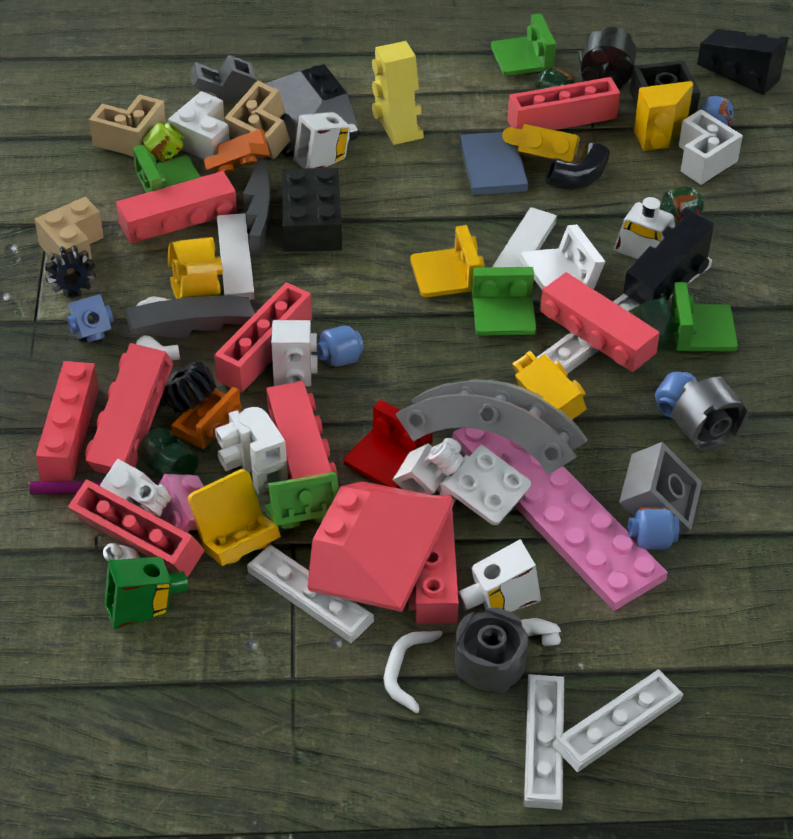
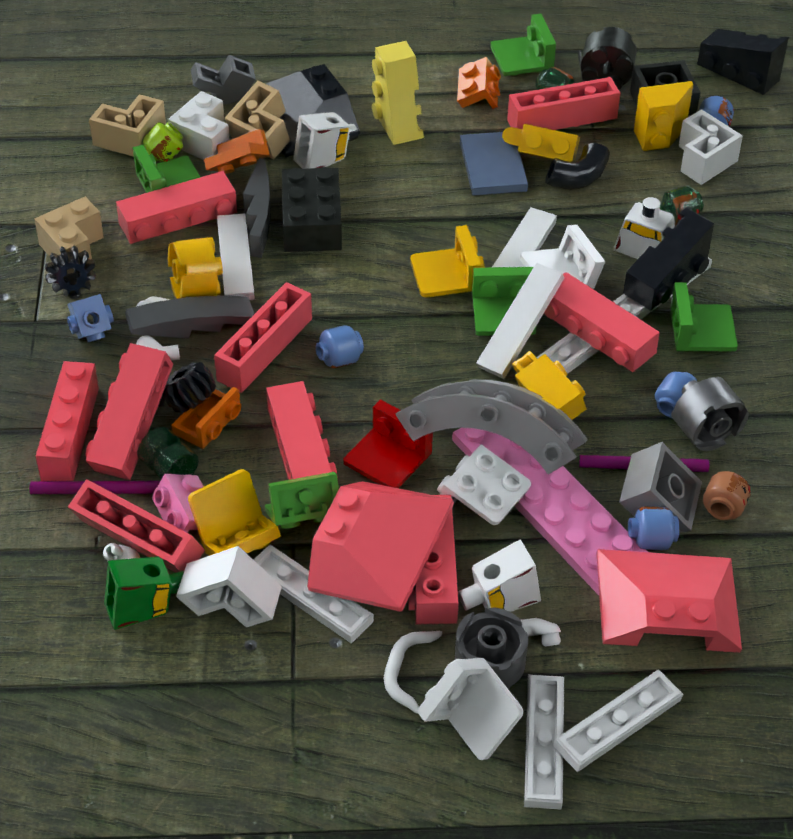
(136, 488): white brick -> none
(232, 583): none -> white brick
(254, 445): white hips -> none
(293, 351): white brick -> none
(428, 465): white brick -> none
(474, 704): none -> white bracket
(478, 82): none -> orange bracket
(520, 320): none -> white tile
(622, 462): none -> magenta bar
(657, 315): clear green brick -> none
(667, 597): none -> coral slope
(726, 495): none -> nougat head

